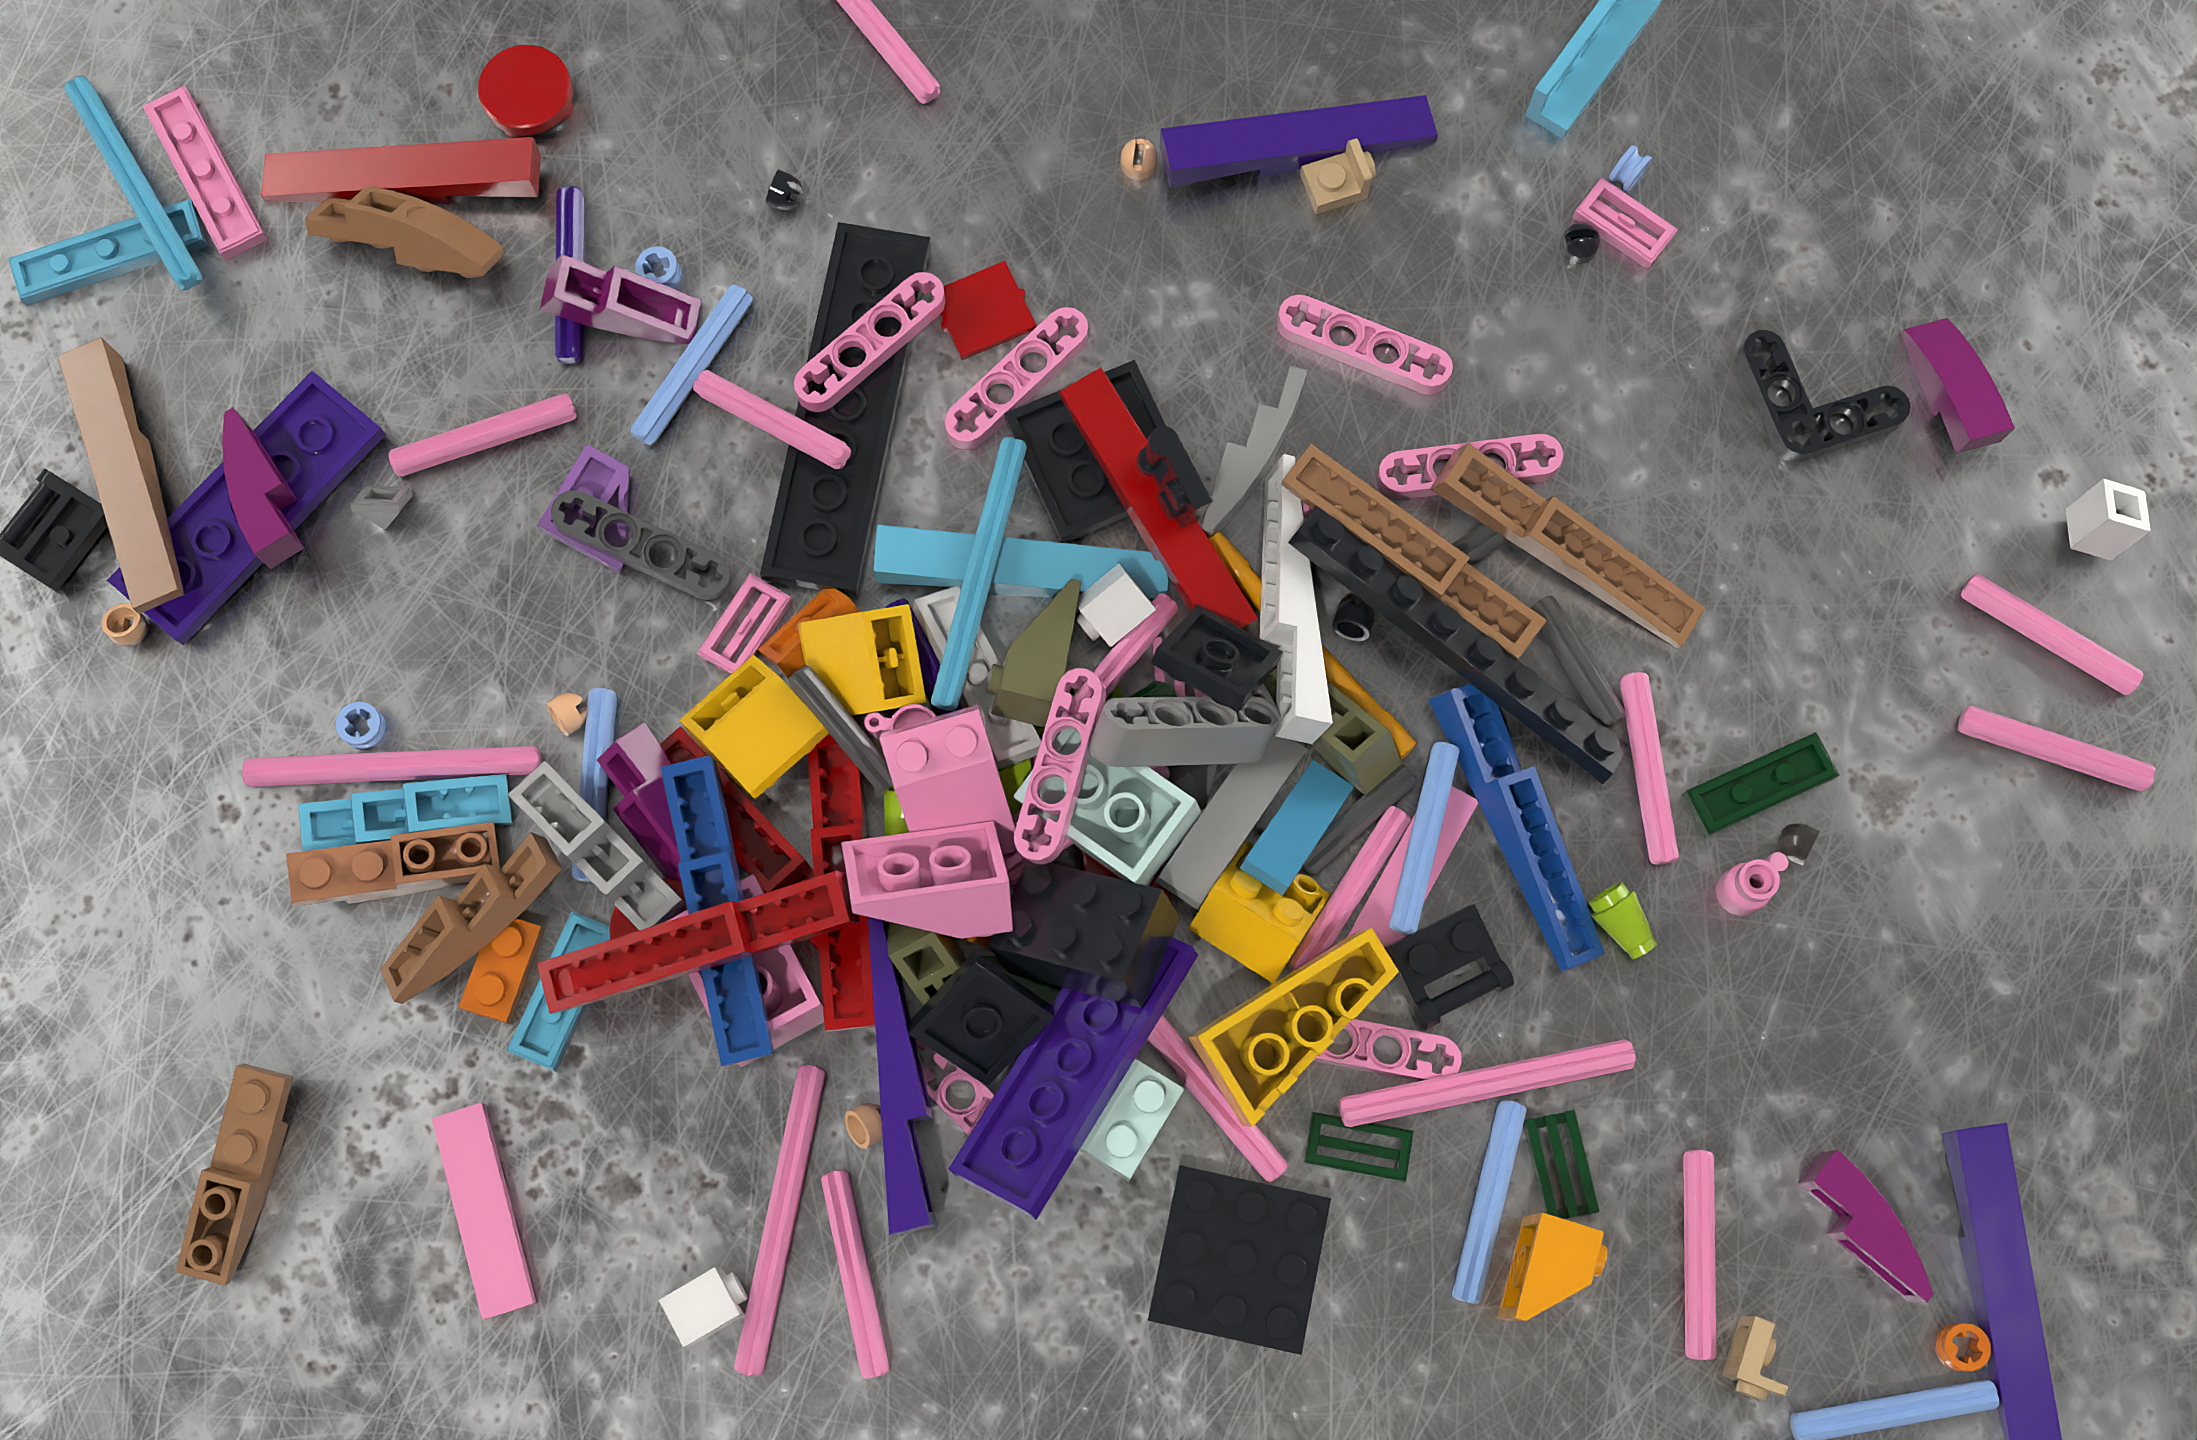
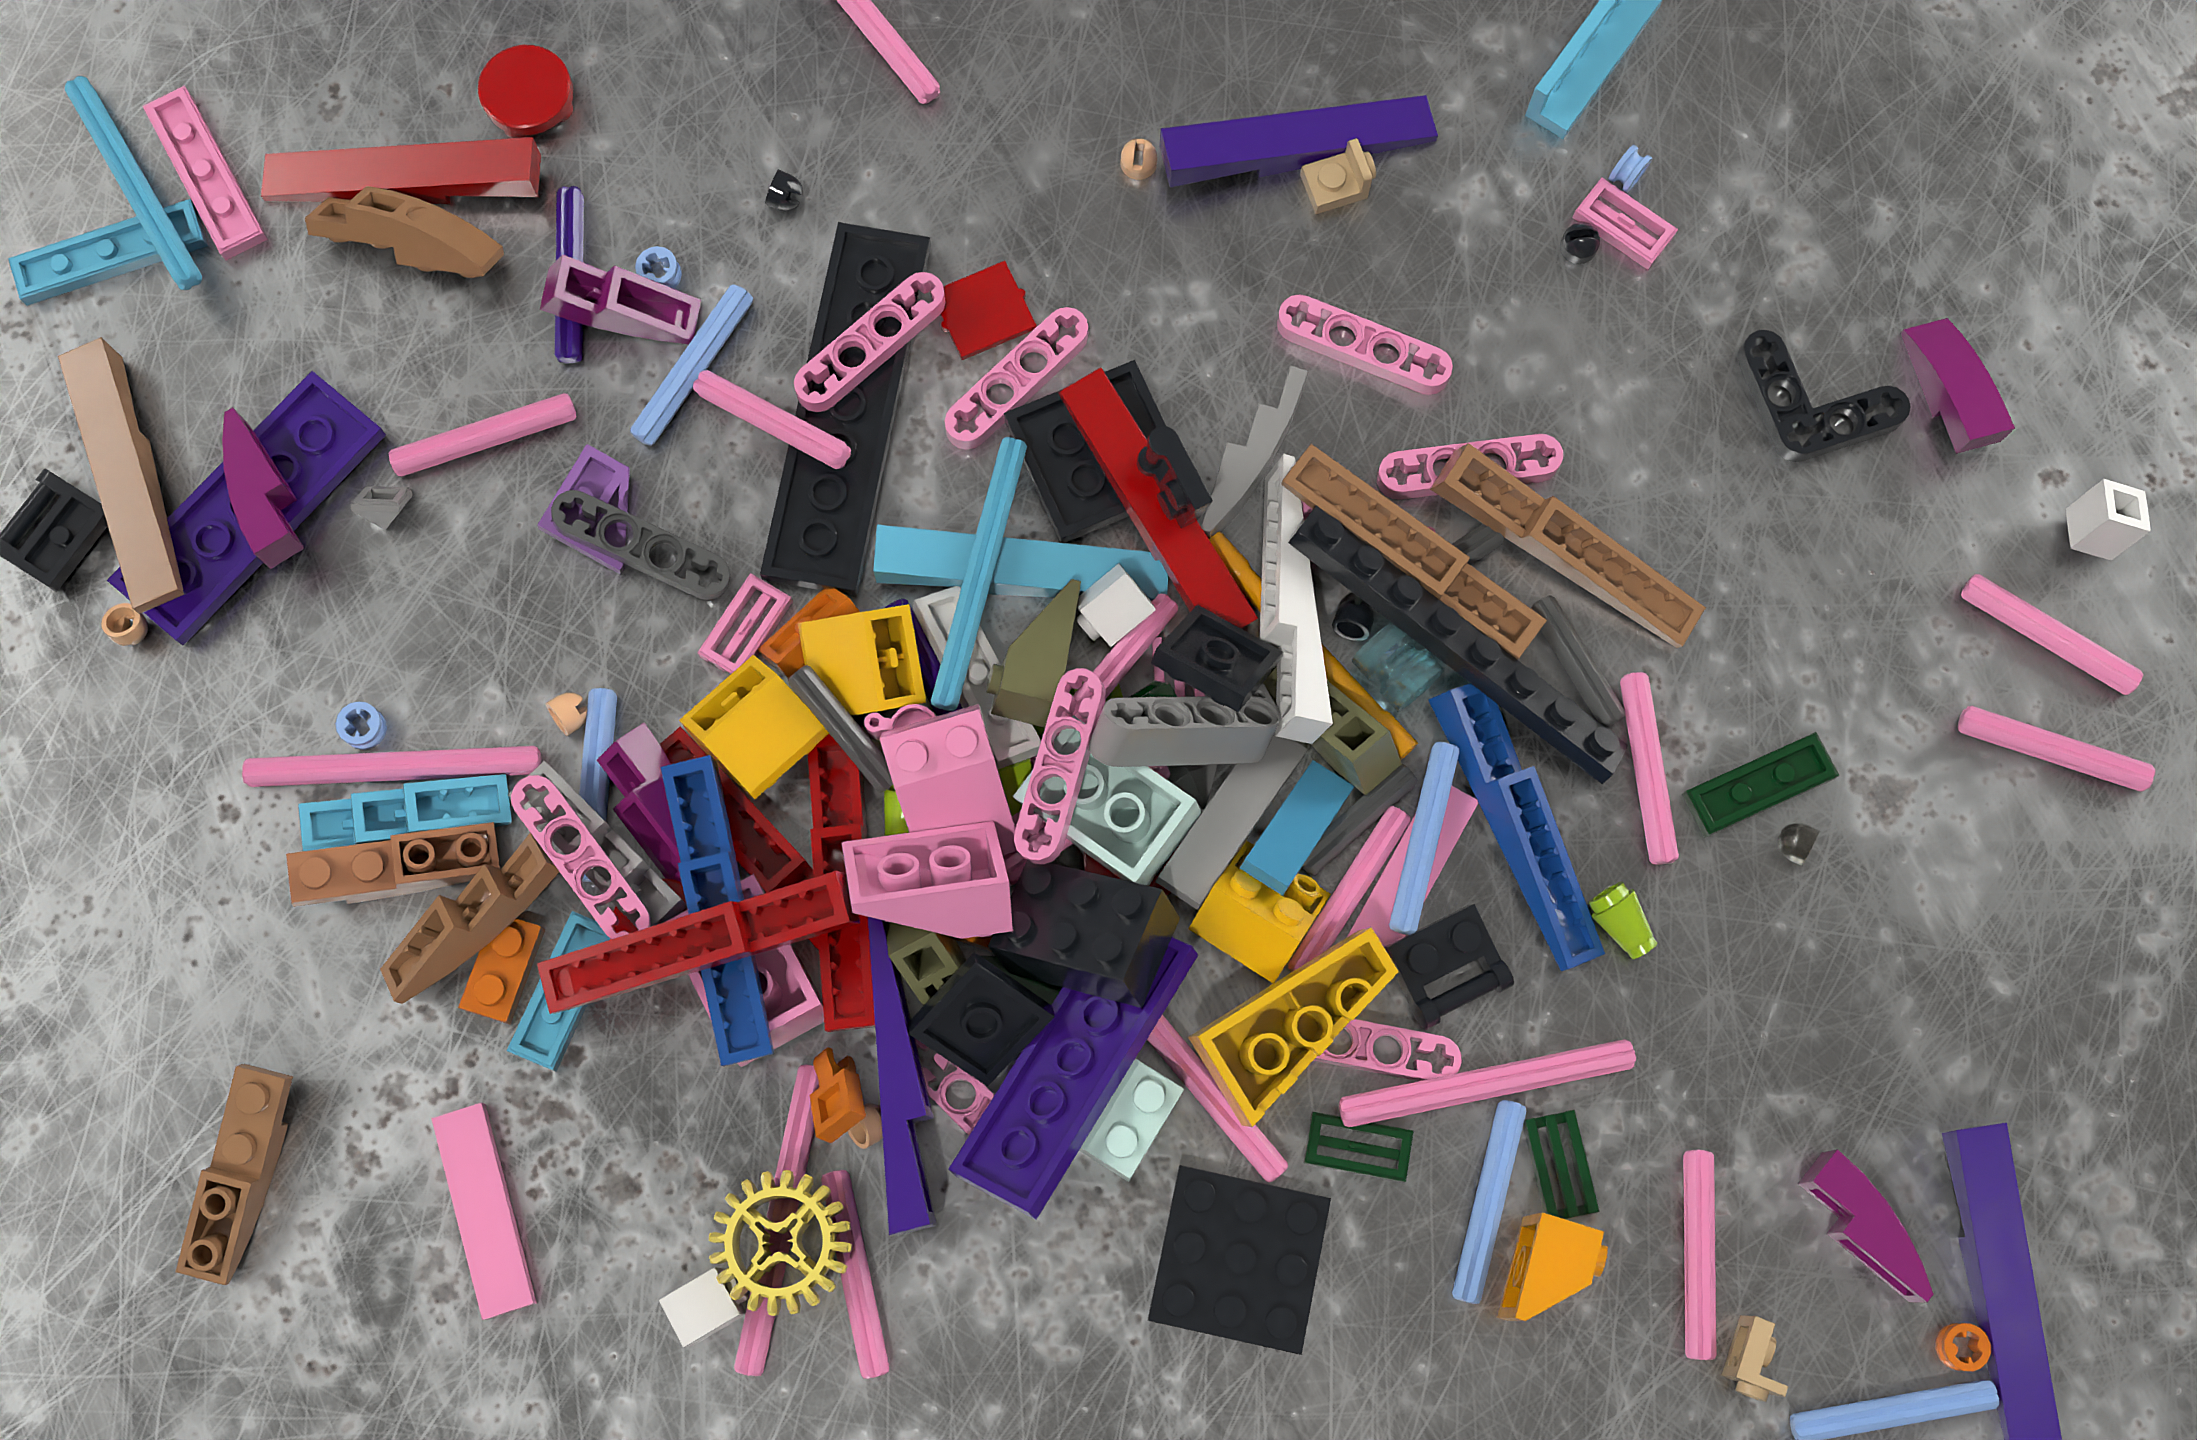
(576, 864): none -> bright pink beam
(762, 1261): none -> light yellow gear
(839, 1099): none -> orange plate
(1398, 666): none -> clear light blue wheel
(1750, 884): bright pink piece -> none

